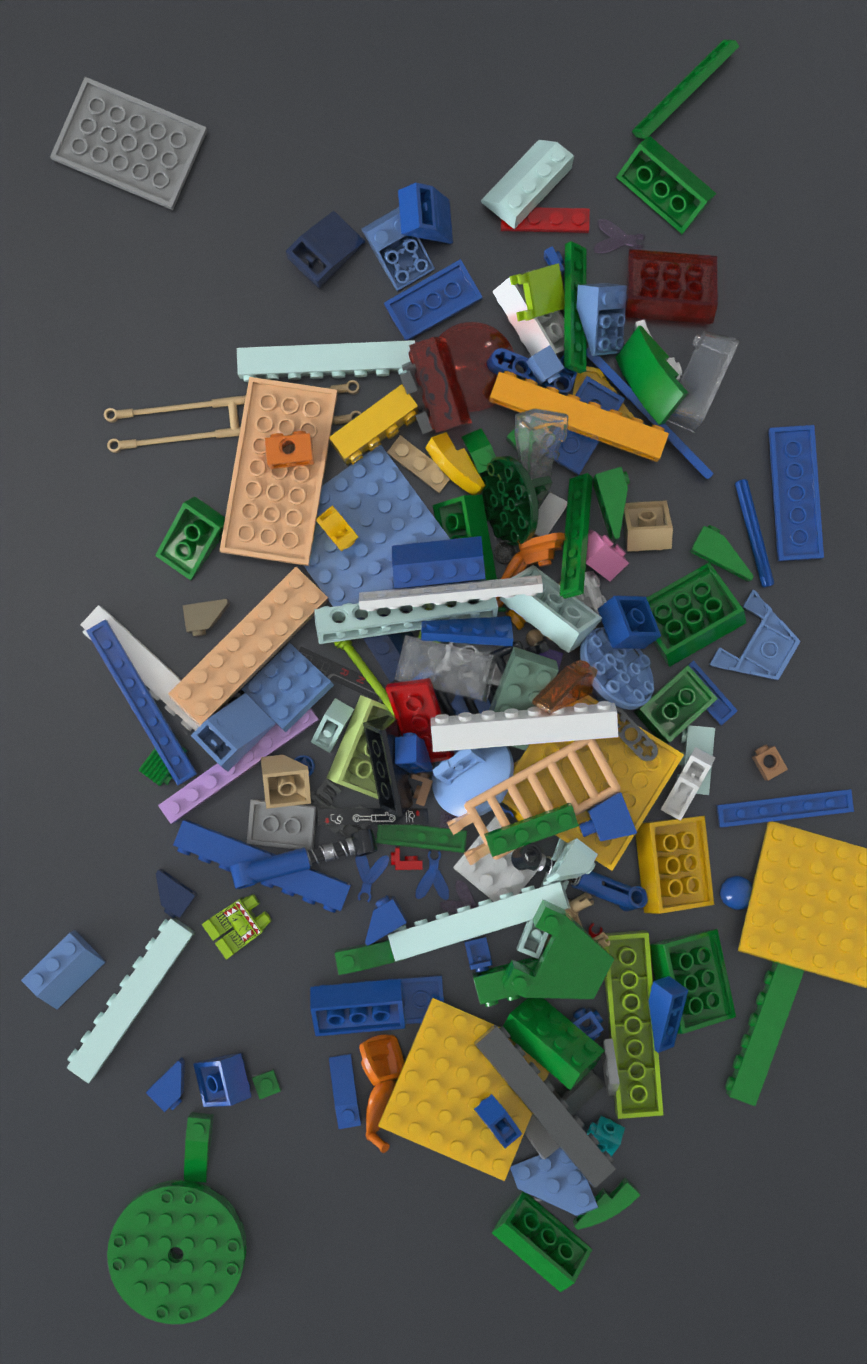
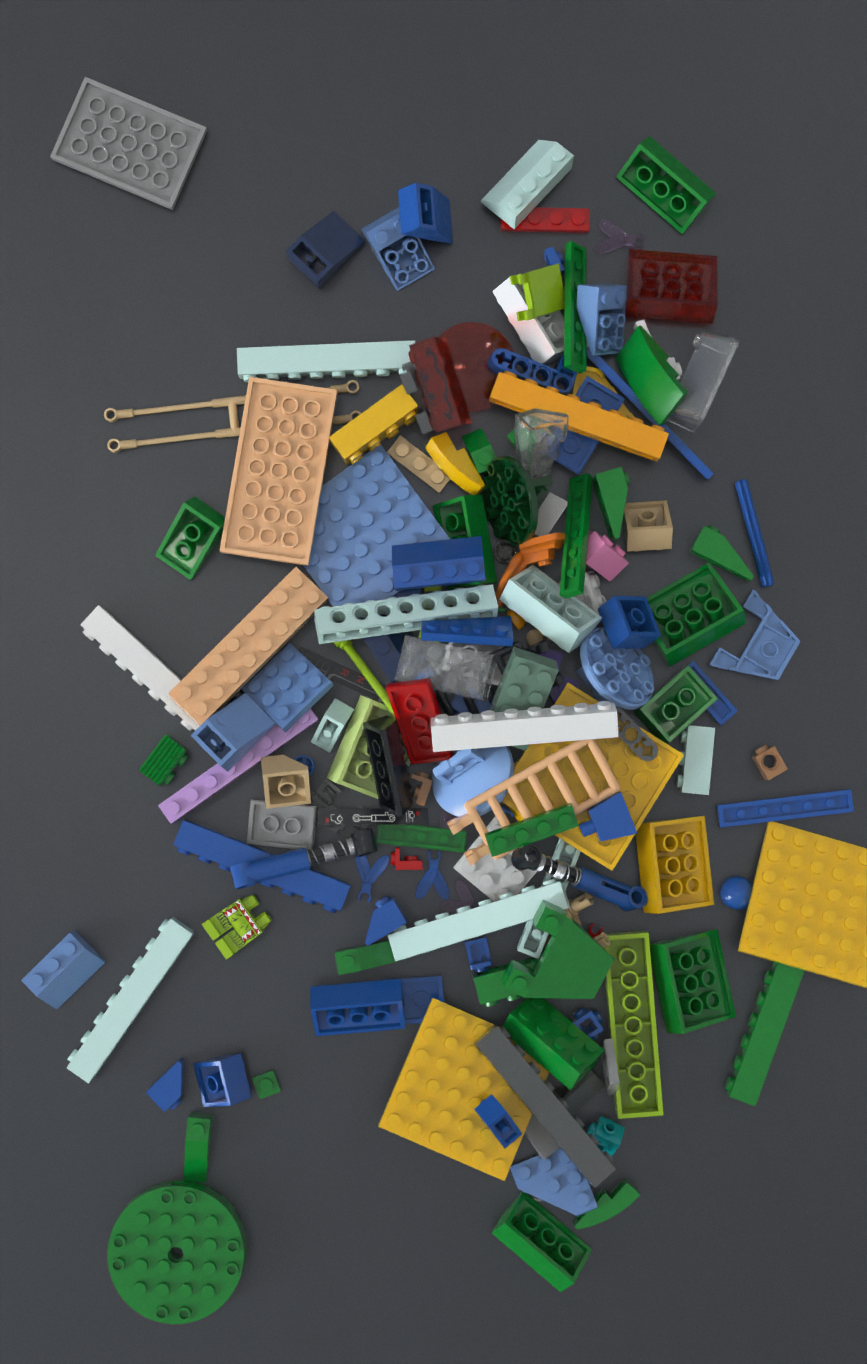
(141, 702): blue tile -> none
(174, 894): dark blue slope -> none
(203, 616): dark tan slope -> none
(301, 456): orange brick -> none
(337, 528): yellow brick -> none
(345, 1091): blue slope -> none
(382, 1064): orange piece -> none
(412, 754): blue slope -> none
(433, 300): blue plate -> none
(450, 592): white plate -> none
(545, 365): medium blue brick -> none
(567, 687): clear orange slope -> none
(573, 861): light aqua slope -> none
(666, 1009): blue slope -> none
(685, 88): green tile -> none
(688, 783): white slope -> none
(796, 493): blue plate -> none

